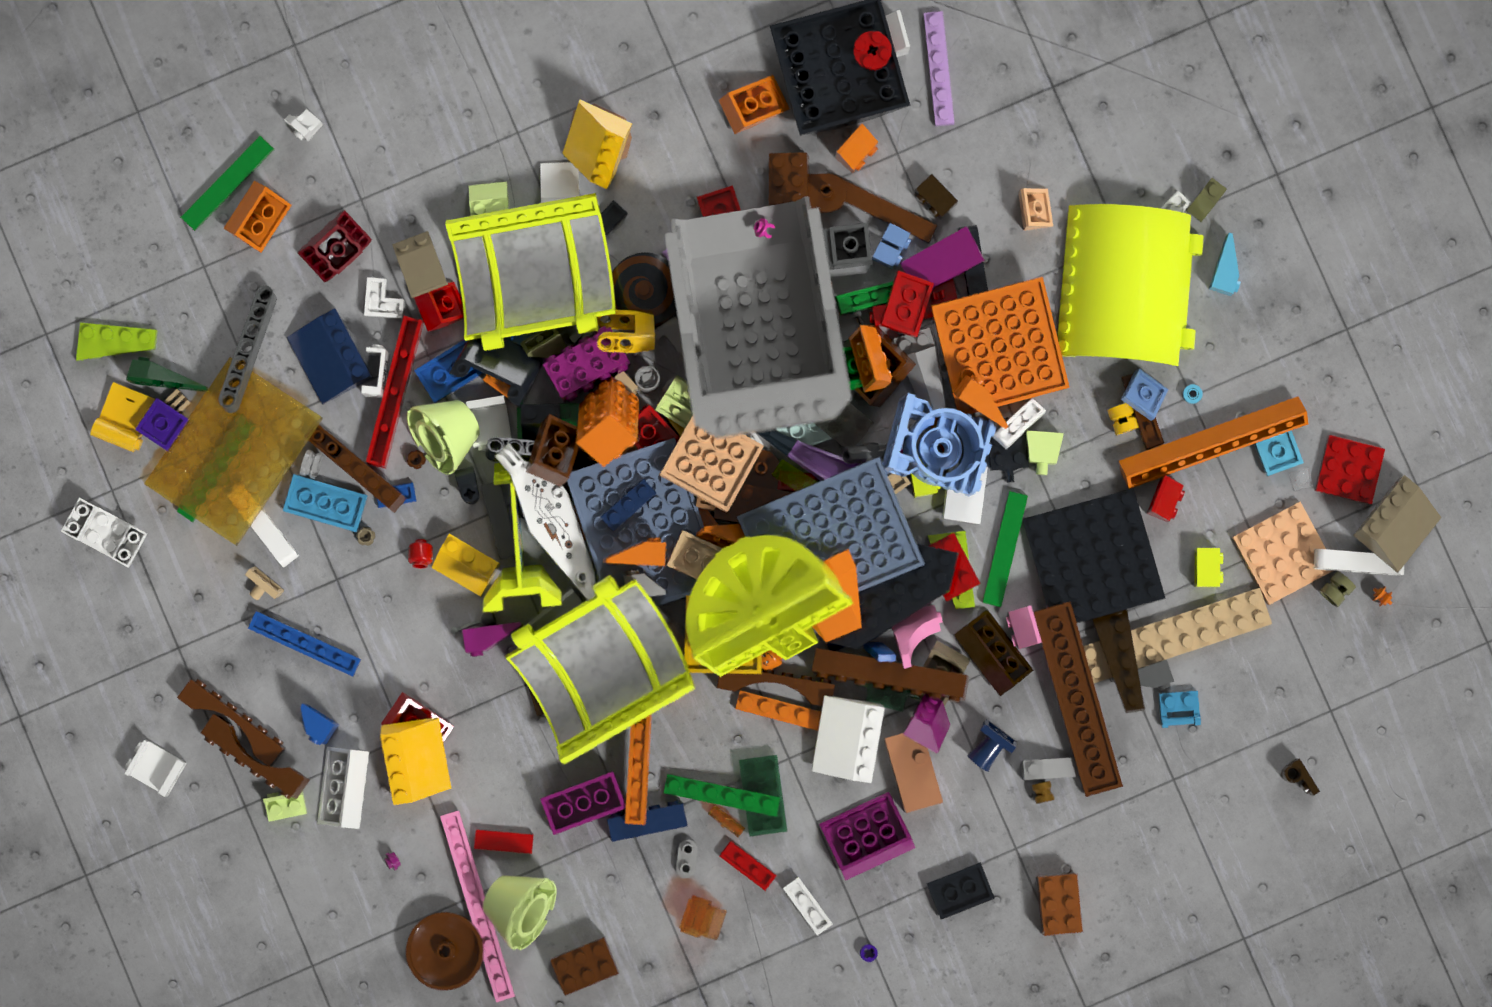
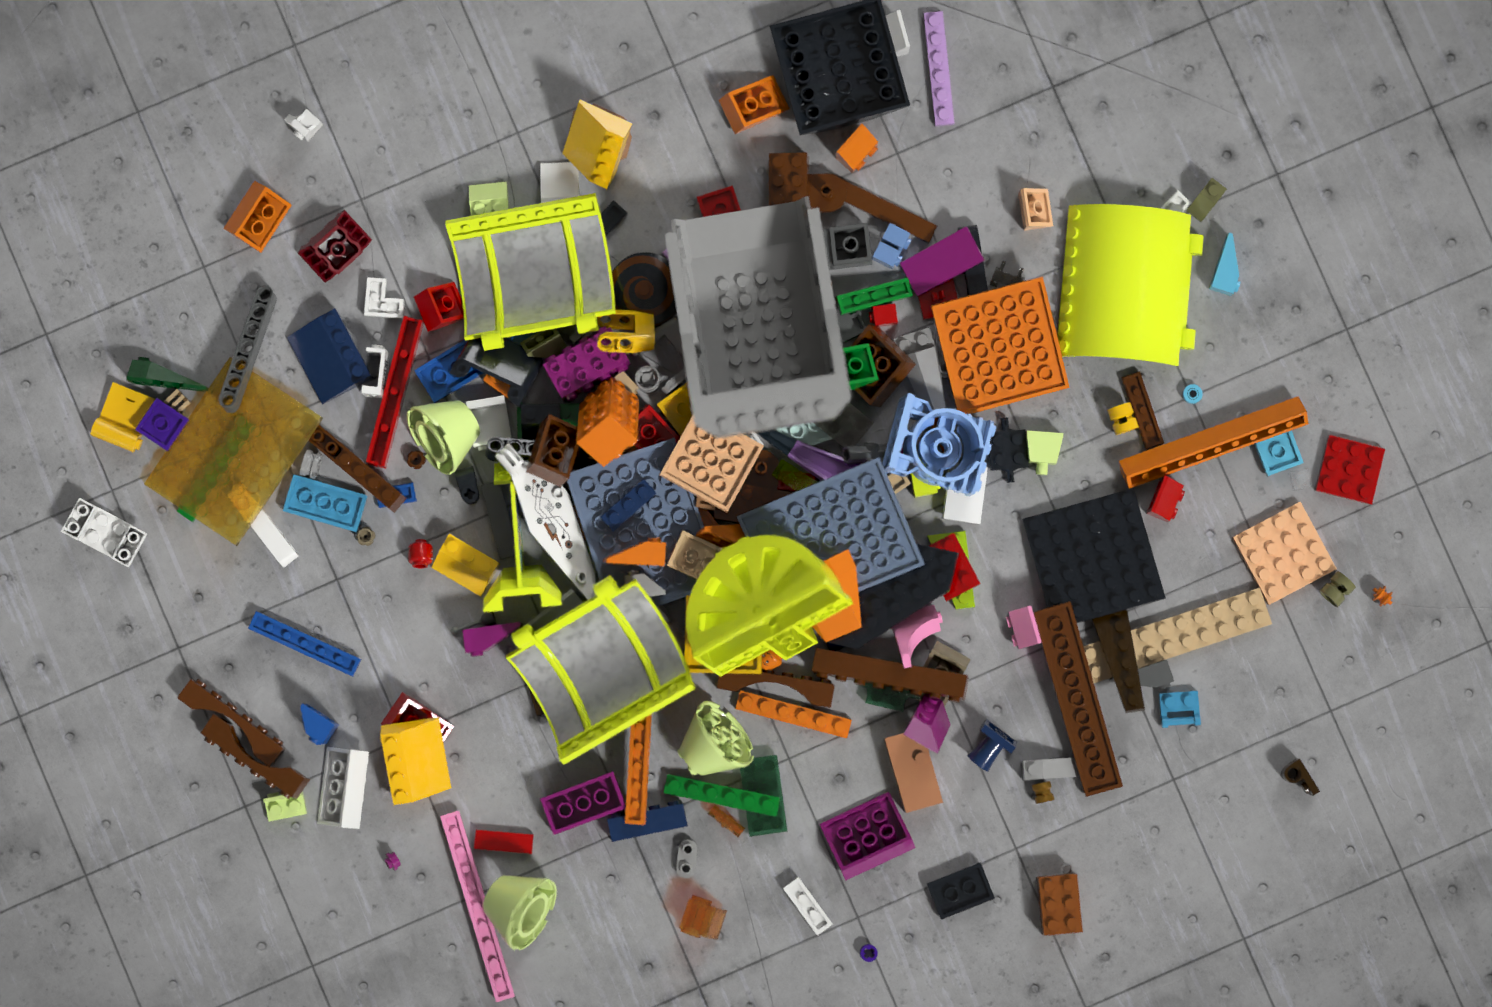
(108, 340): lime wing -> none
(155, 767): white panel -> none
(227, 183): green tile -> none
(263, 584): tan tile -> none
(420, 264): dark tan slope -> none
(444, 951): reddish brown dish -> none
(584, 966): reddish brown brick -> none
(677, 402): yellowish green slope -> none
(715, 742): none -> yellowish green cone
(747, 865): red tile -> none
(760, 228): dark pink plate -> none
(848, 738): white slope -> none
(870, 358): orange slope -> none
(876, 40): red plate -> none
(880, 652): blue tile -> none
(906, 304): red plate -> none
(935, 197): dark brown brick -> none
(977, 396): orange slope -> none
(993, 652): dark brown slope -> none
(1004, 277): none -> clear smoke piece
(1005, 549): green tile -> none
(1019, 423): white tile -> none
(1144, 394): medium blue tile -> none
(1207, 567): neon yellow brick -> none
(1352, 562): white beam -> none
(1398, 523): dark tan slope -> none

